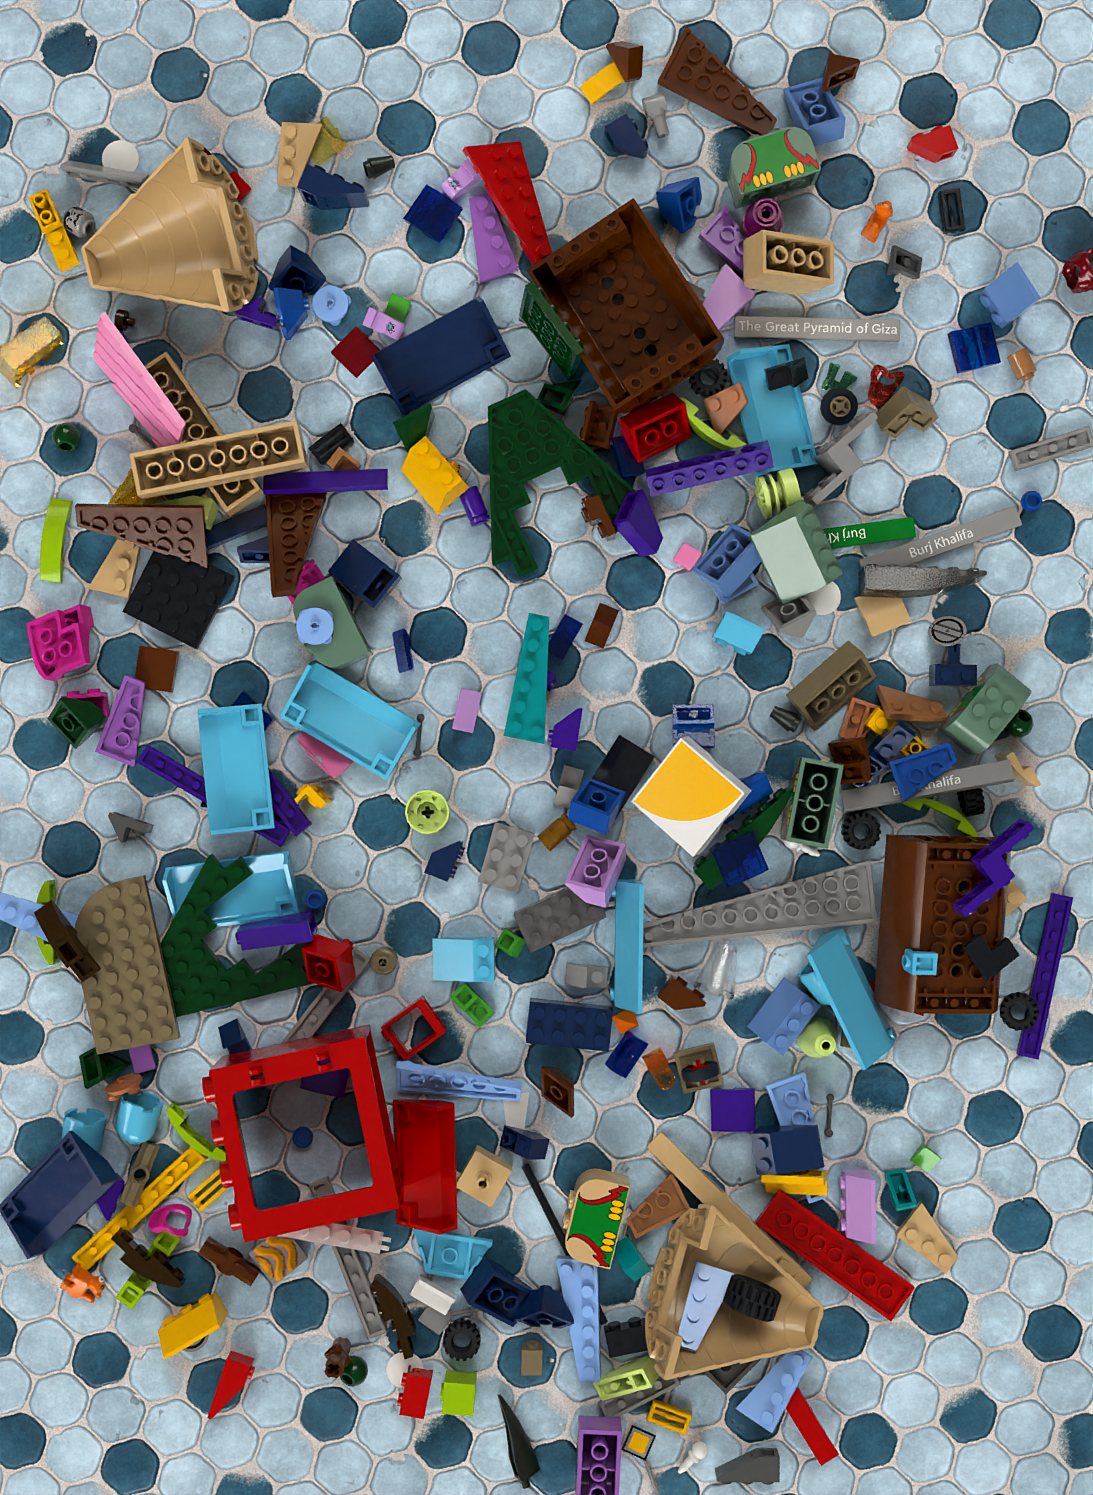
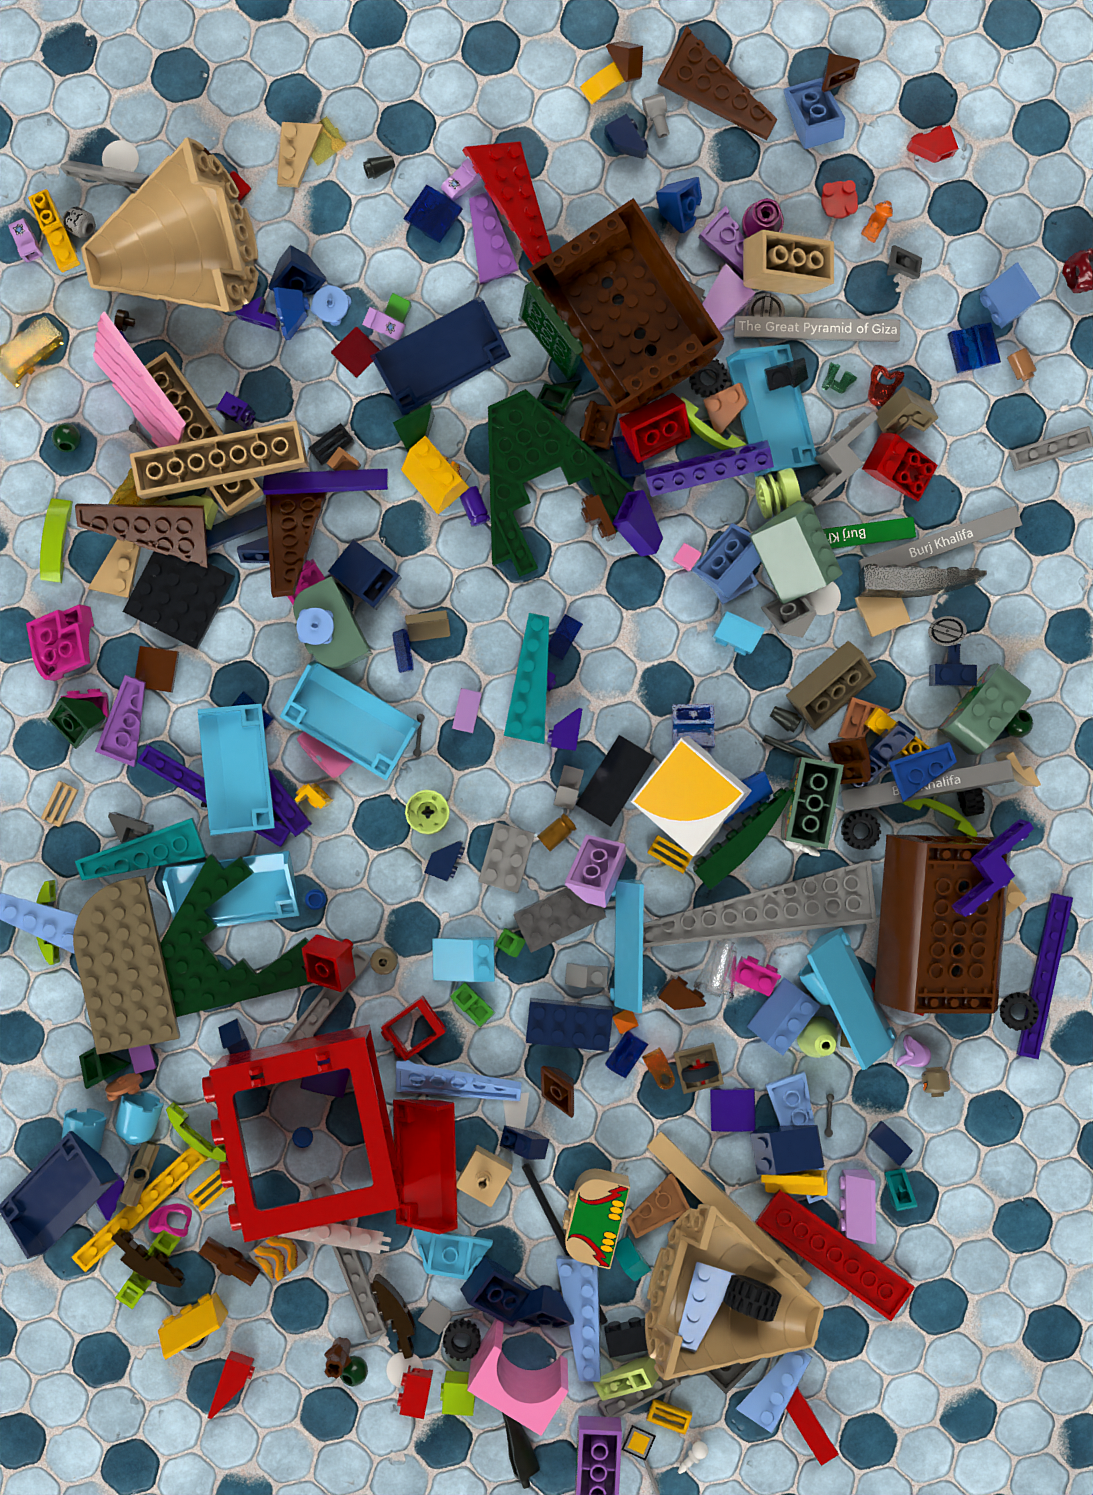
(25, 240): none -> lavender leg
(45, 816): none -> tan tile
(65, 942): dark brown slope -> none
(81, 1280): orange animal -> none
(162, 847): none -> teal wing
(236, 410): none -> dark purple hinge
(278, 931): dark purple slope -> none
(329, 190): dark blue slope -> none
(428, 625): none -> dark tan panel
(432, 1294): white panel -> none
(521, 1394): none -> bright pink piece
(532, 1358): dark tan brick -> none
(596, 805): blue slope -> none
(601, 625): reddish brown slope -> none
(685, 862): none -> yellow tile
(740, 859): clear blue slope -> none
(754, 1466): dark grey slope -> none
(756, 976): none -> dark pink bracket
(766, 306): none -> light grey sticker
(772, 165): brick -> none
(788, 748): none -> pearl dark grey bar
(839, 199): none -> red piece
(844, 411): black wheel -> none
(890, 1143): none -> dark blue slope
(899, 465): none -> red slope
(909, 707): medium nougat wing -> none
(916, 1053): none -> lavender piece
(920, 962): medium azure bracket -> none
(925, 1158): slope -> none
(926, 1238): tan wing -> none
(936, 1081): none -> dark tan head
(945, 226): black tile -> none
(987, 960): black tile -> none
(1031, 501): blue plate -> none

